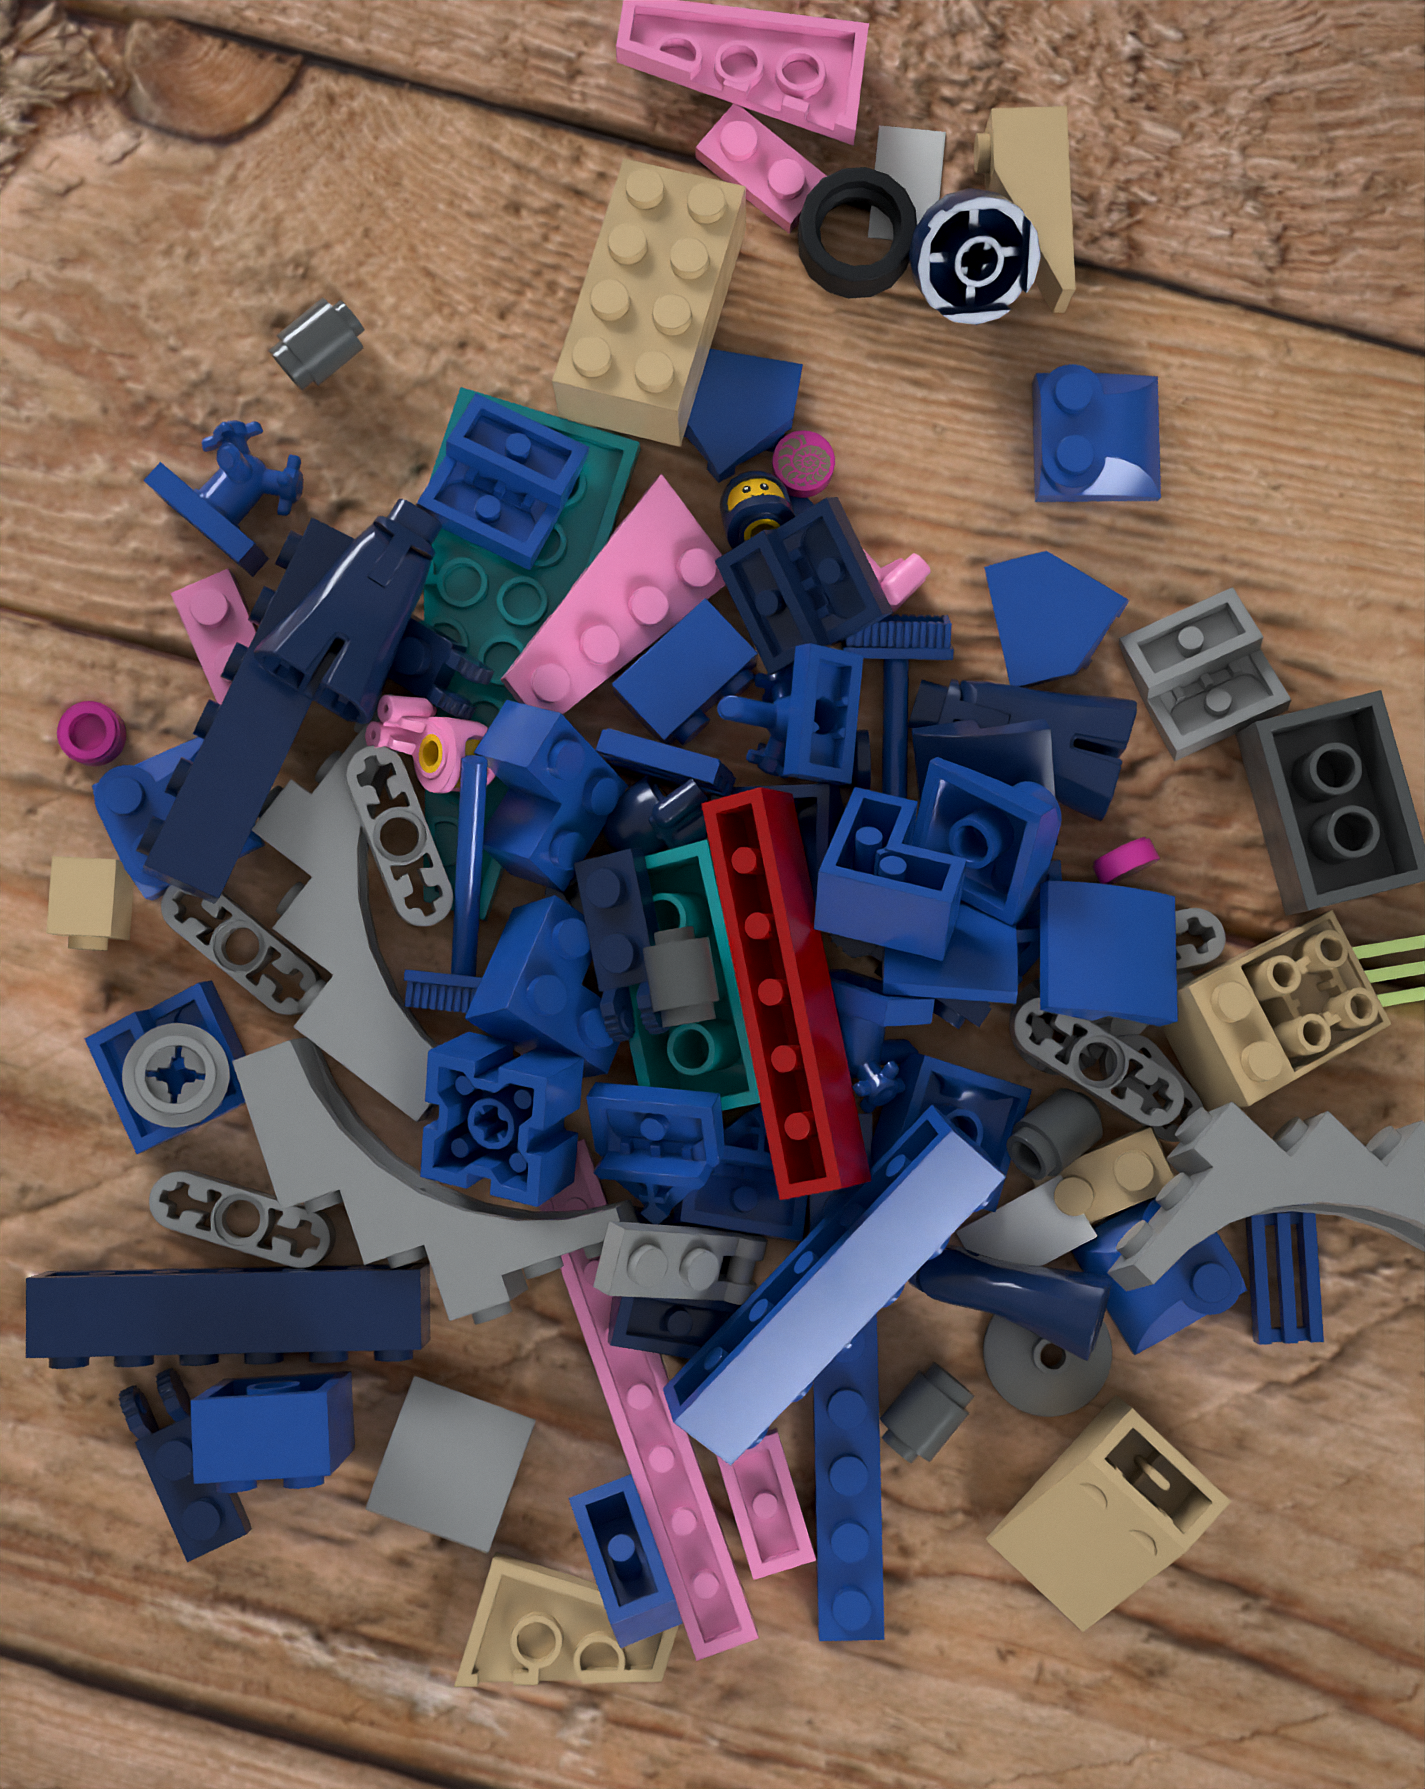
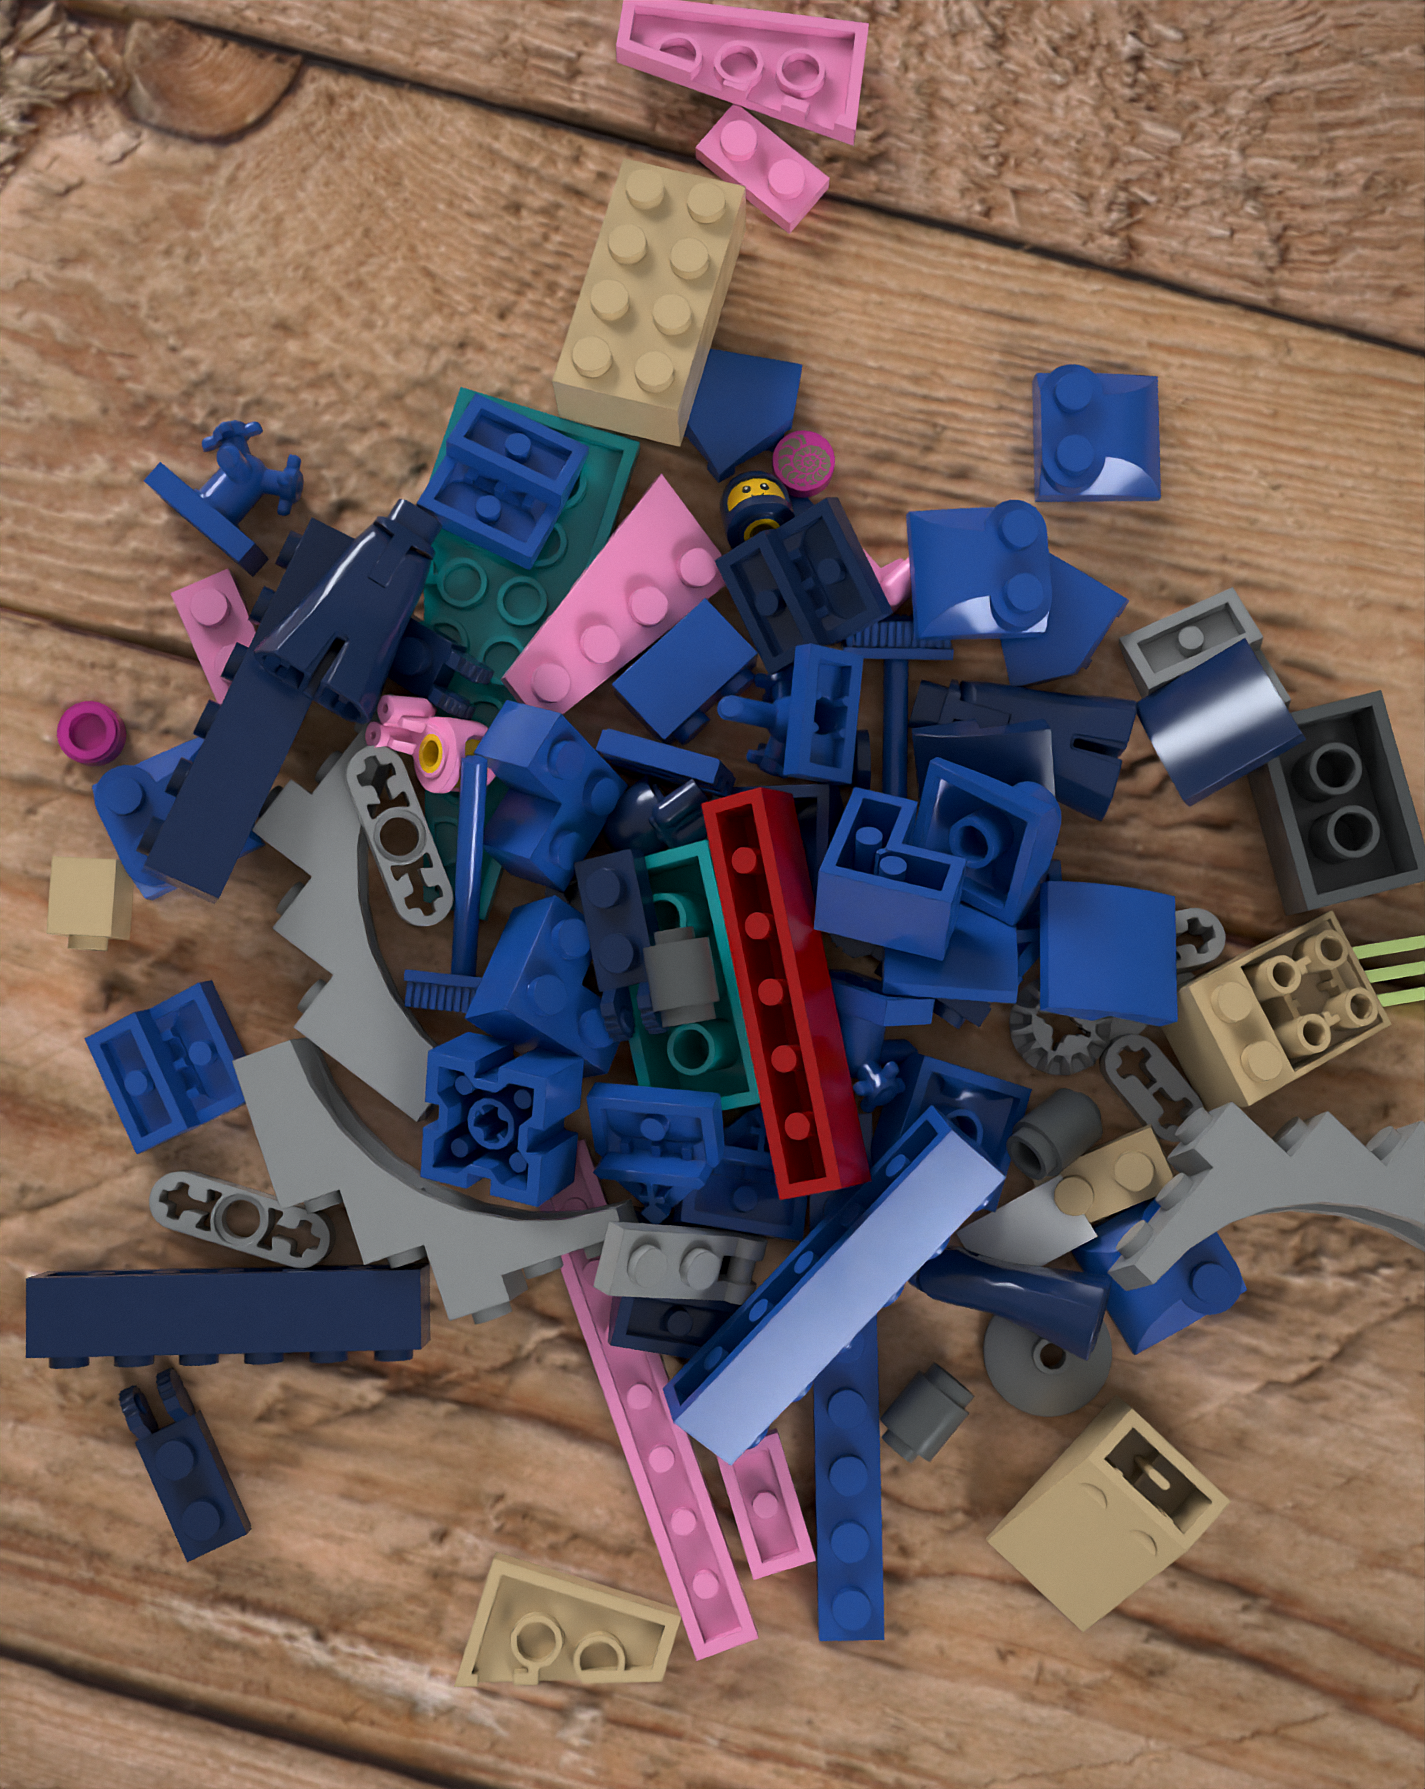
(156, 1052): light grey gear -> none
(268, 988): light grey beam -> none
(272, 1430): blue brick -> none
(318, 343): dark grey brick -> none
(450, 1464): light grey slope -> none
(625, 1561): blue brick -> none
(853, 186): black tyre -> none
(914, 162): white sticker -> none
(974, 255): dark blue cylinder -> none
(979, 572): none -> blue slope
(1030, 165): tan slope -> none
(1125, 861): dark pink tile -> none
(1128, 1101): light grey beam -> none
(1218, 722): none -> dark blue slope
(1308, 1272): blue tile -> none

